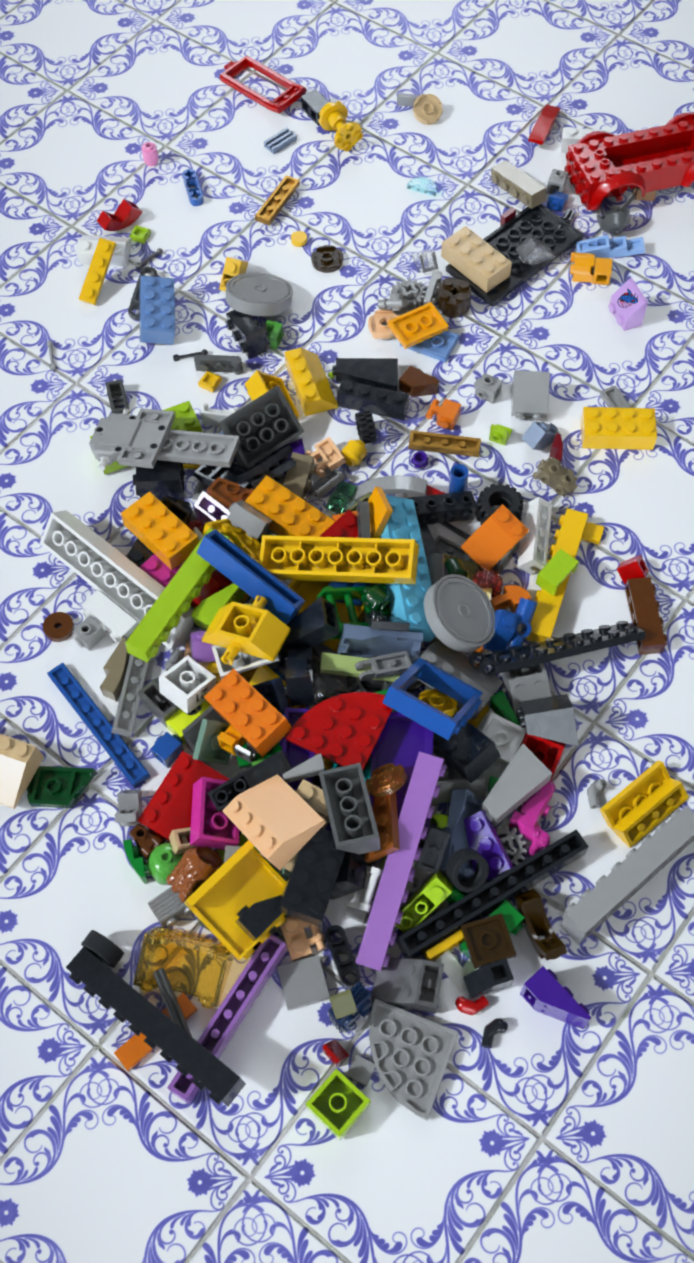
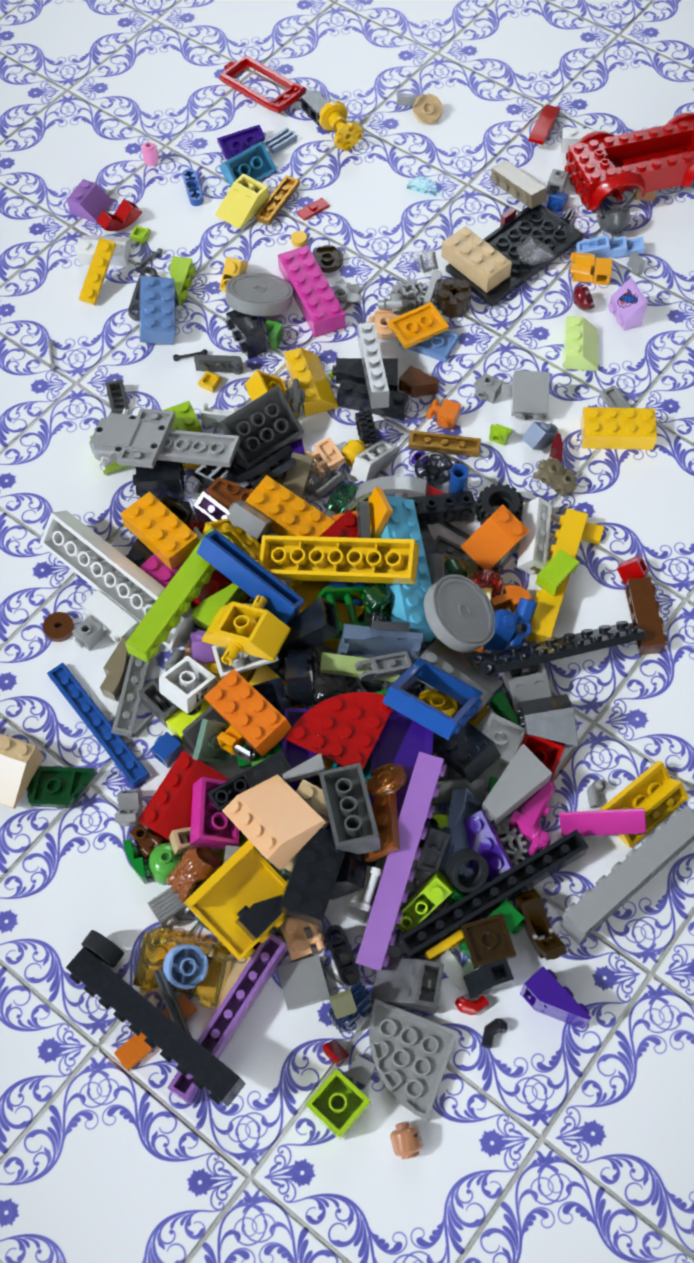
(88, 201): none -> medium lavender slope
(182, 271): none -> lime slope
(185, 966): none -> light blue cylinder
(239, 141): none -> dark purple wing
(242, 201): none -> light yellow slope
(252, 162): none -> dark azure slope
(295, 395): none -> dark grey plate
(311, 291): none -> dark pink brick
(312, 209): none -> piece
(347, 293): none -> light grey plate
(371, 460): none -> white slope
(373, 365): none -> light grey brick
(406, 1140): none -> nougat head
(433, 472): none -> black wheel
(580, 344): none -> yellowish green slope
(583, 298): none -> dark red hair
(603, 822): none -> dark pink slope
(636, 263): none -> light grey tile

